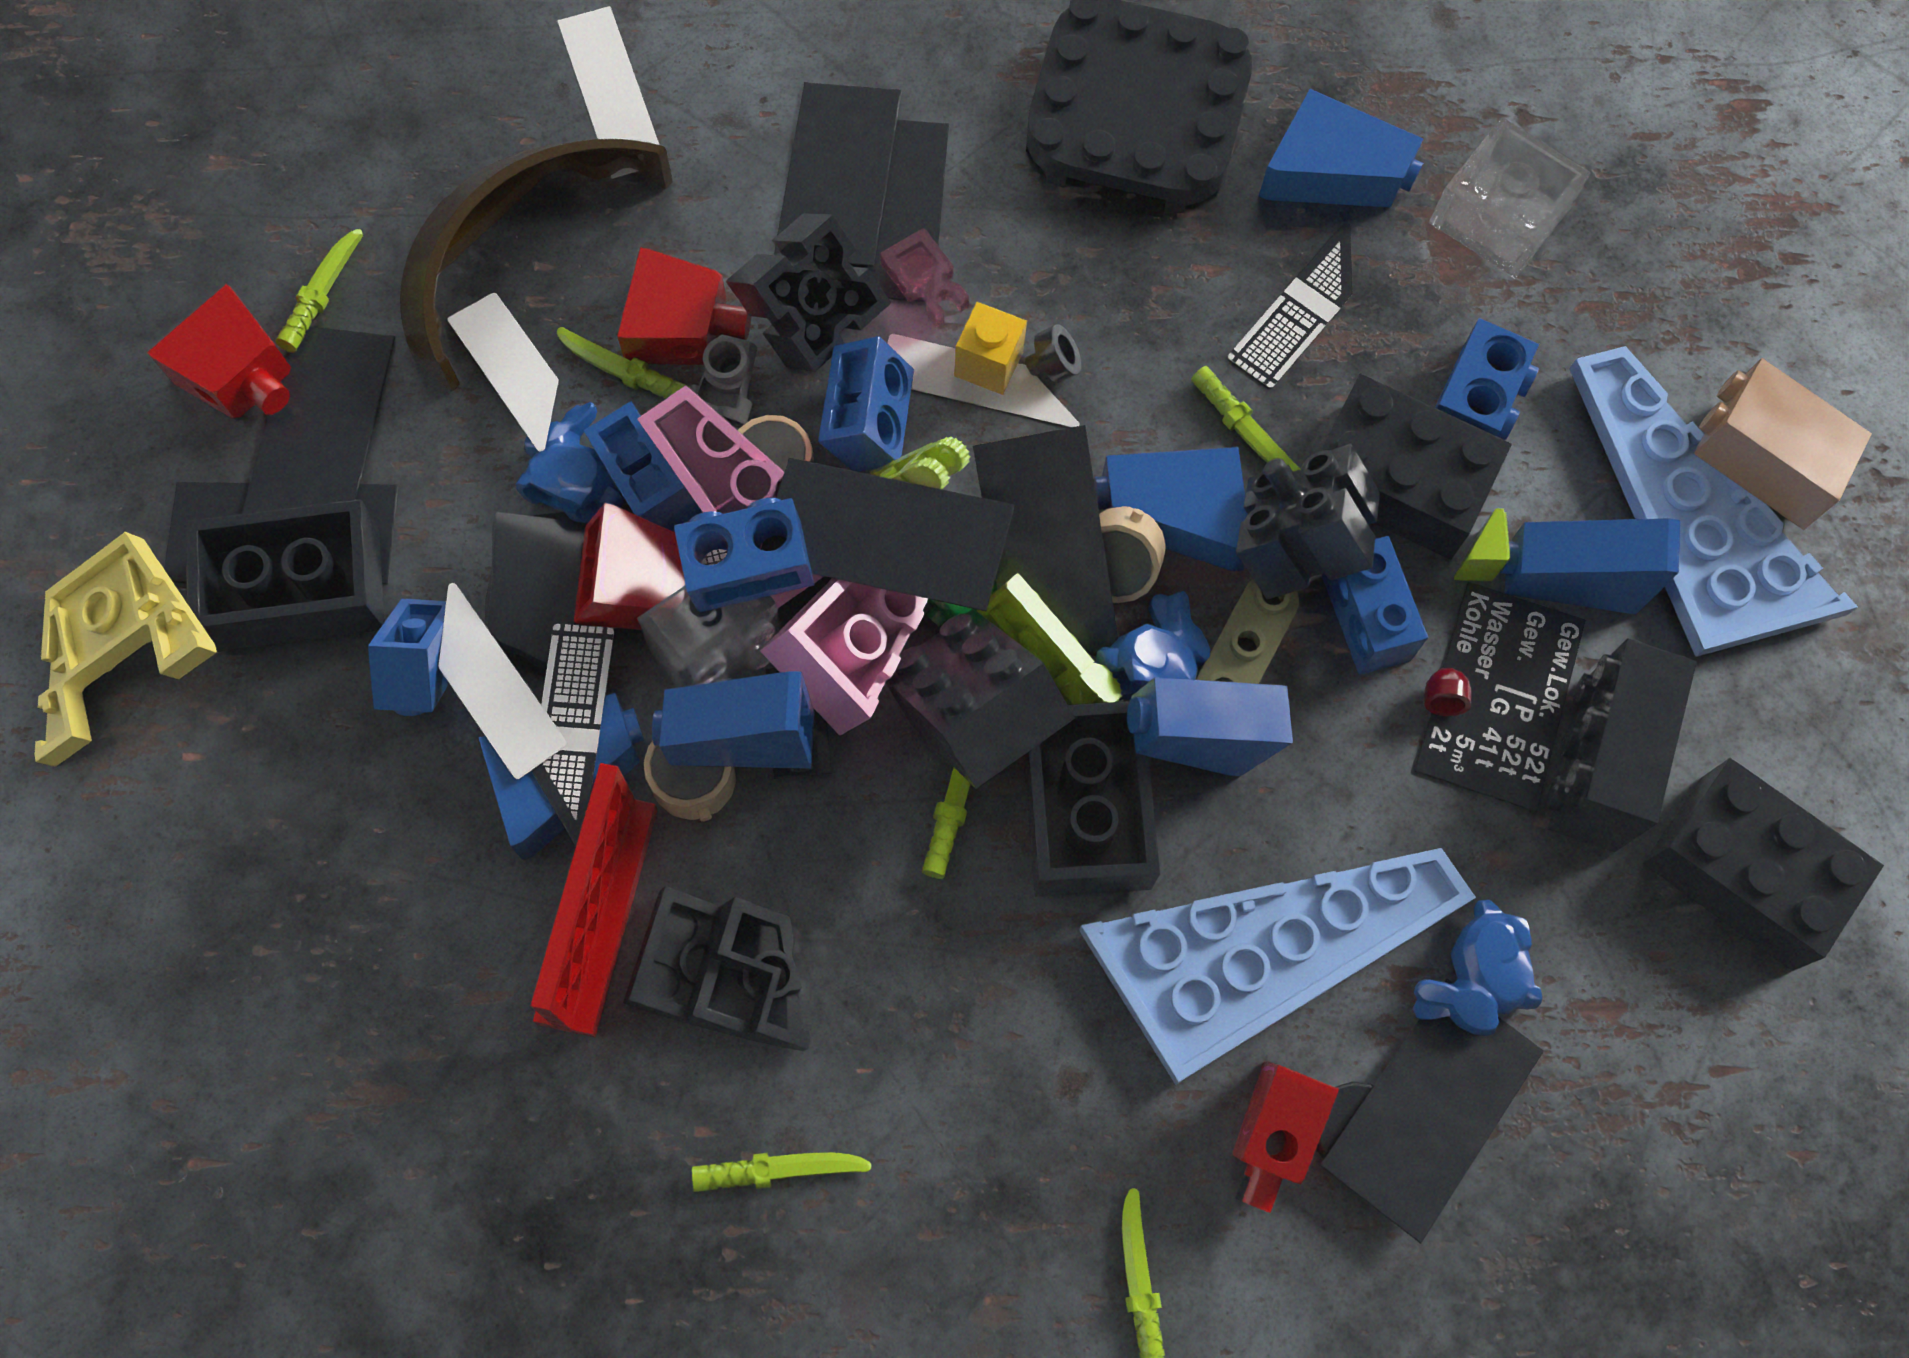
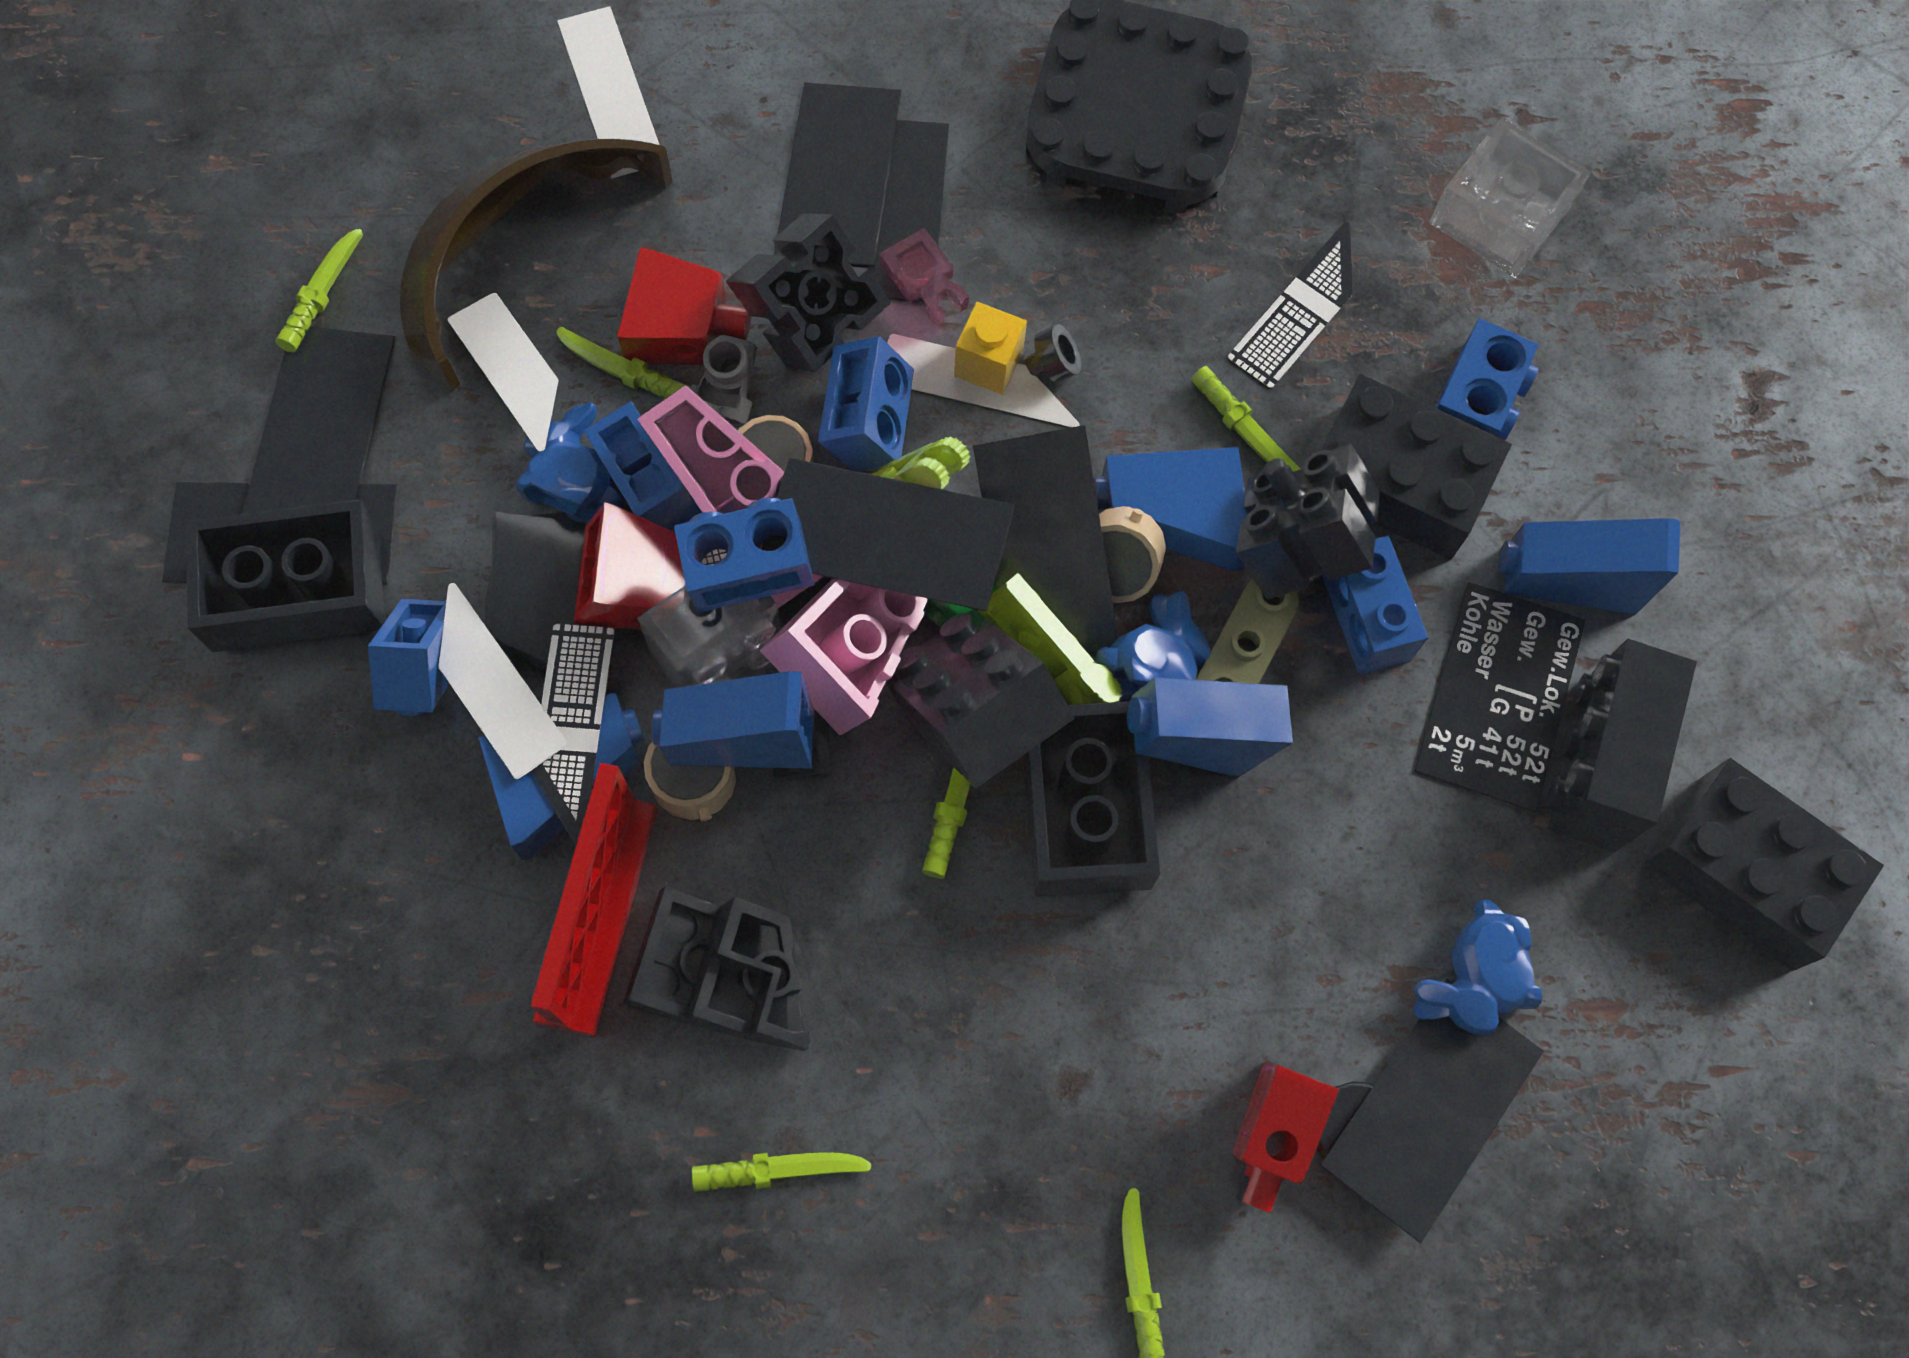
(99, 620): light yellow wing -> none
(225, 358): red torso -> none
(1246, 959): light blue wing -> none
(1341, 157): blue slope -> none
(1447, 693): dark red hinge -> none
(1488, 551): lime slope -> none
(1735, 563): light blue wing -> none
(1781, 443): brick -> none

